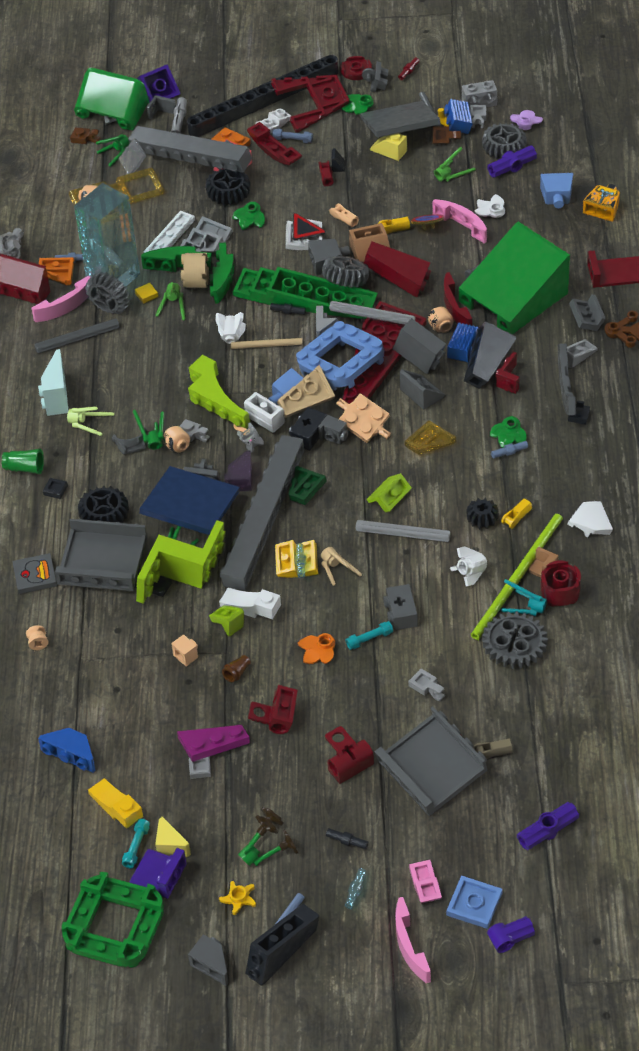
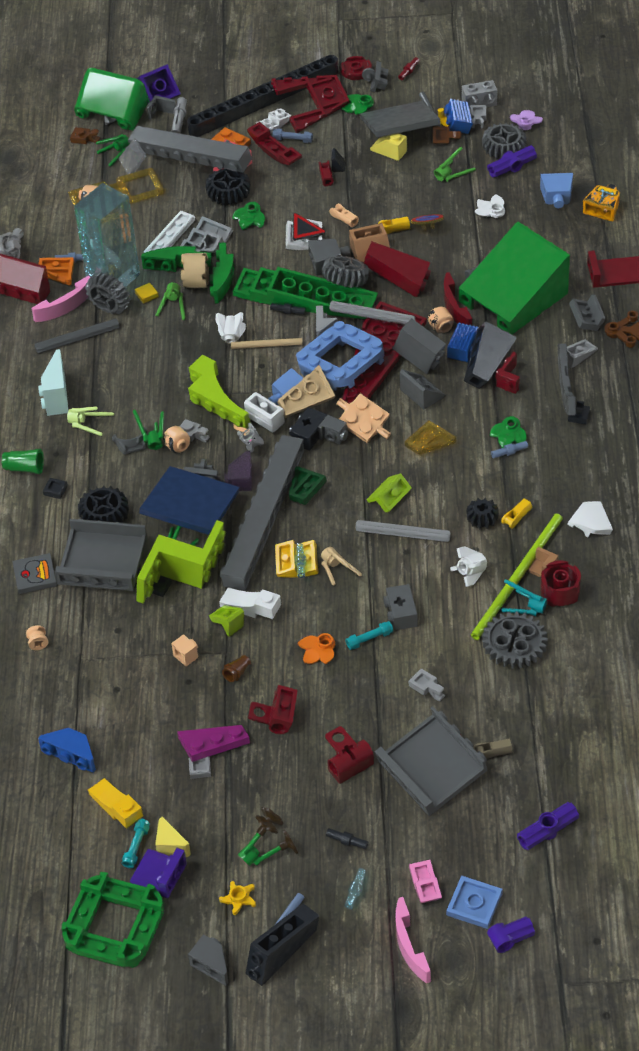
(462, 216): bright pink slope -> none

